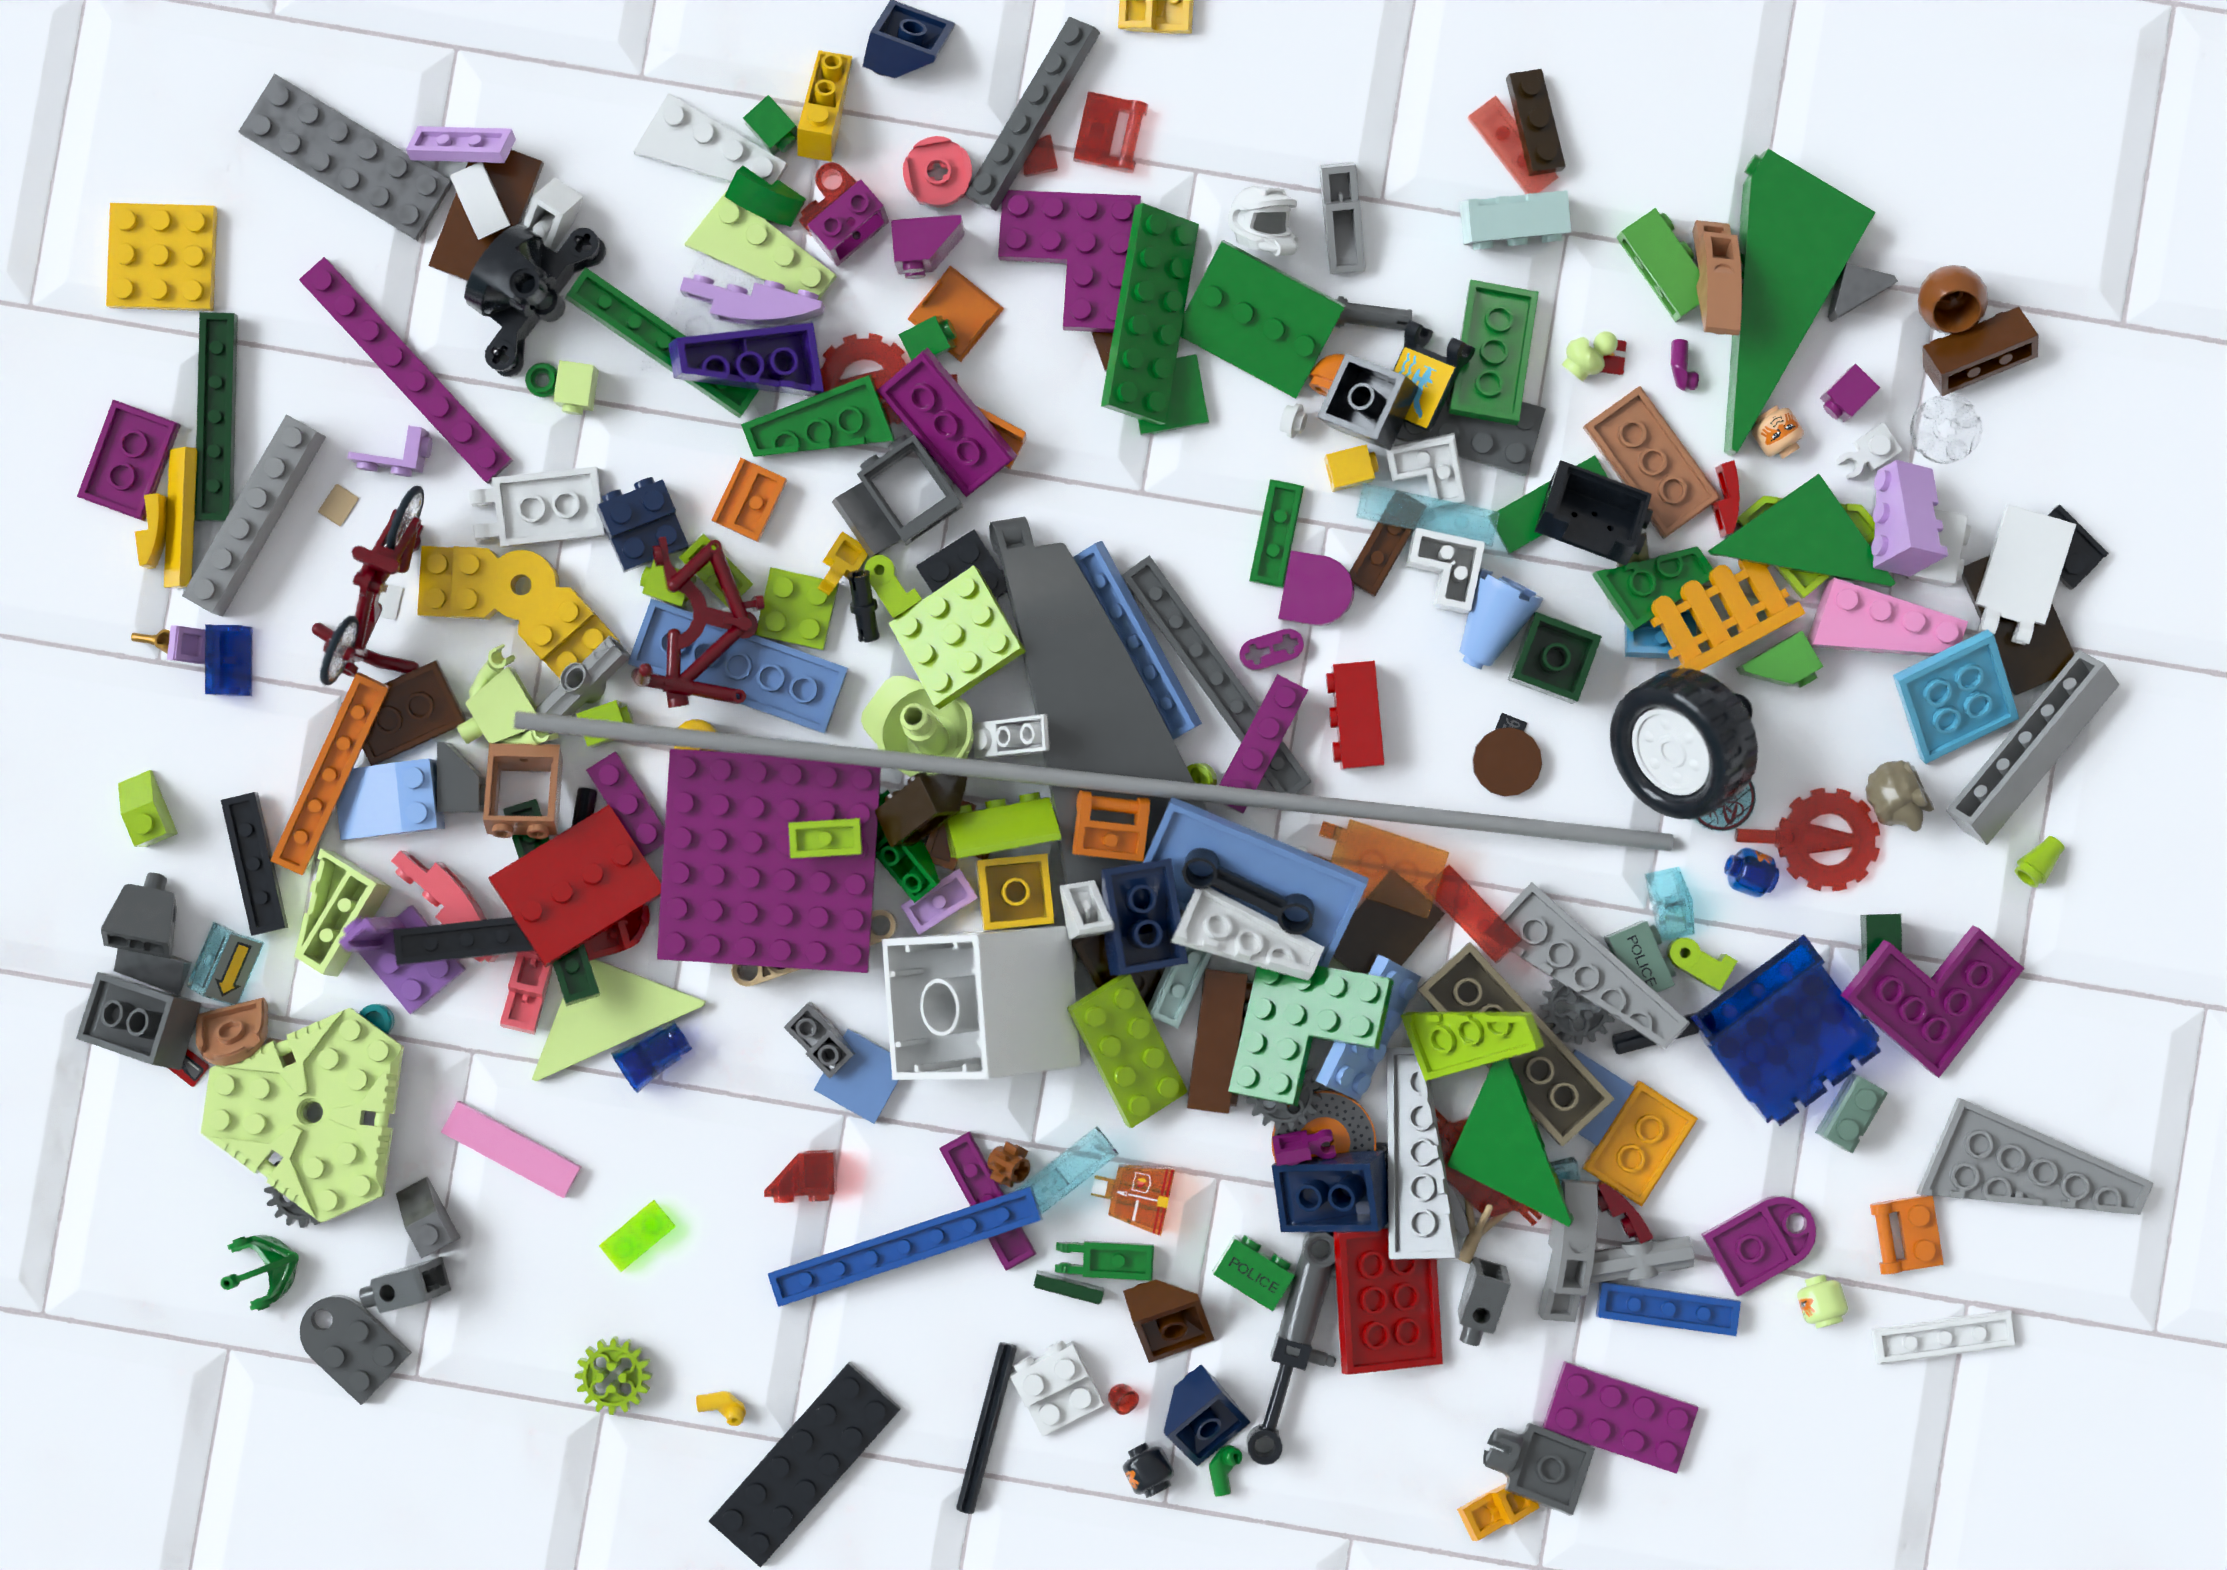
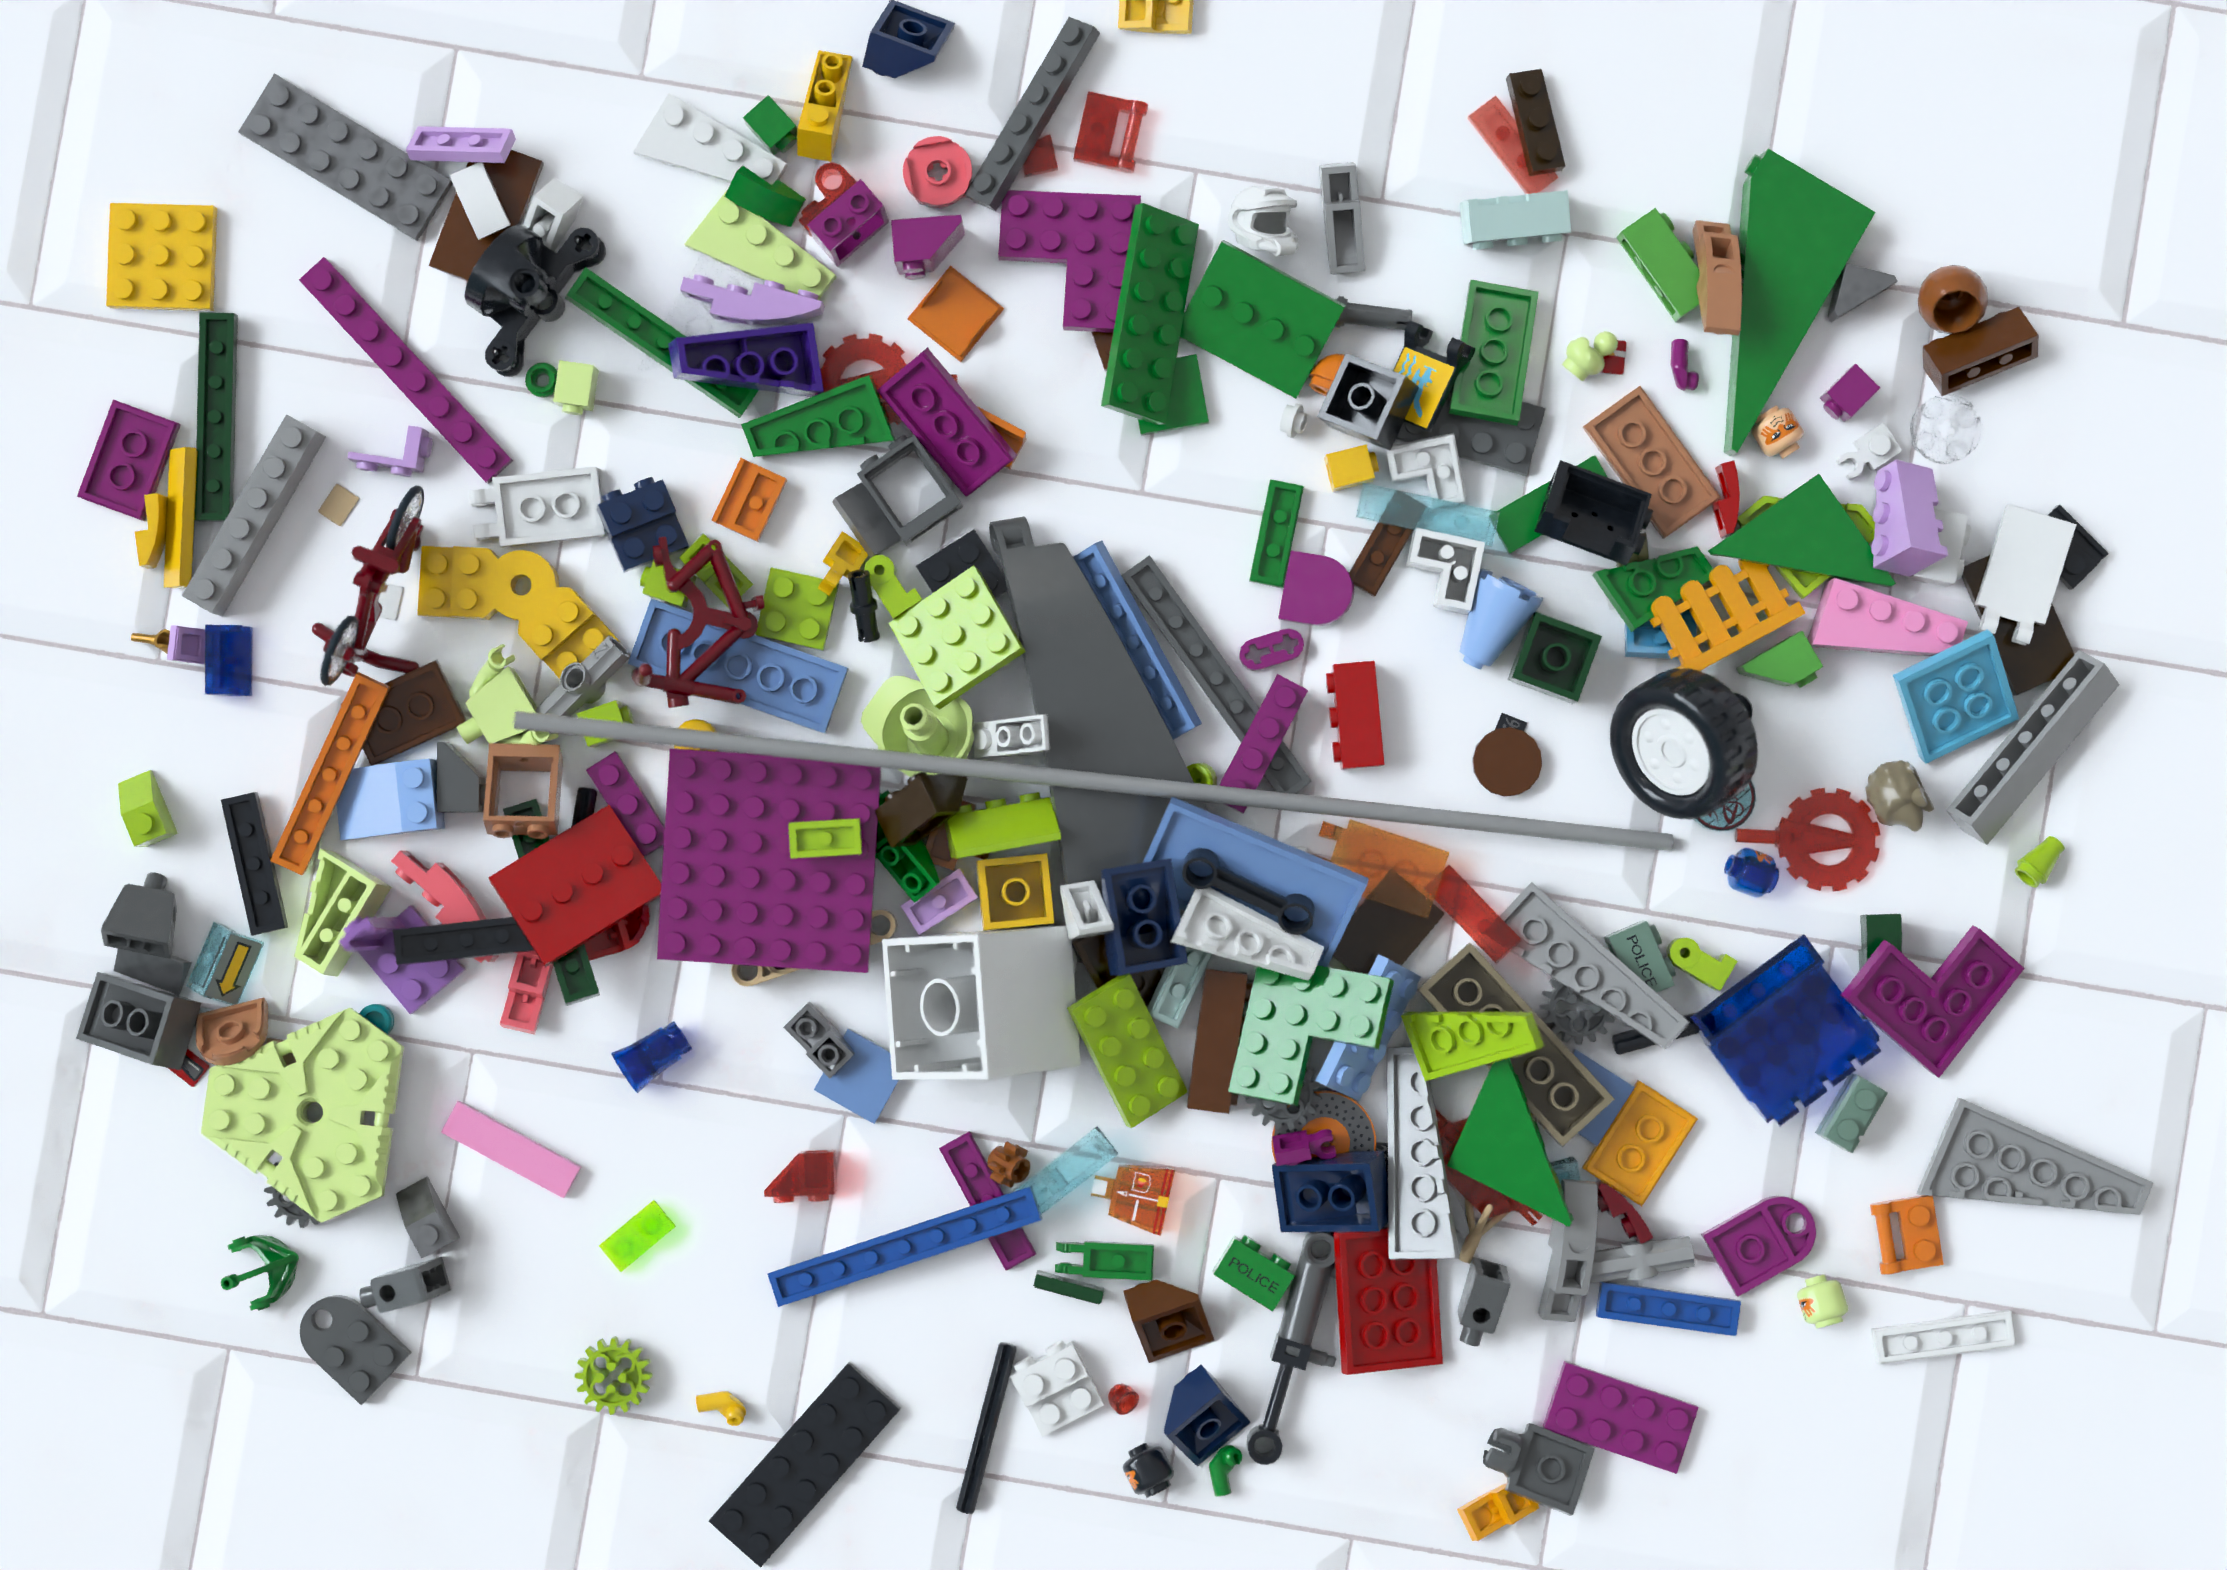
(622, 1011): yellowish green tile -> none
(931, 333): green brick -> none
(1111, 838): orange plate -> none
(1670, 903): clear light blue slope -> none

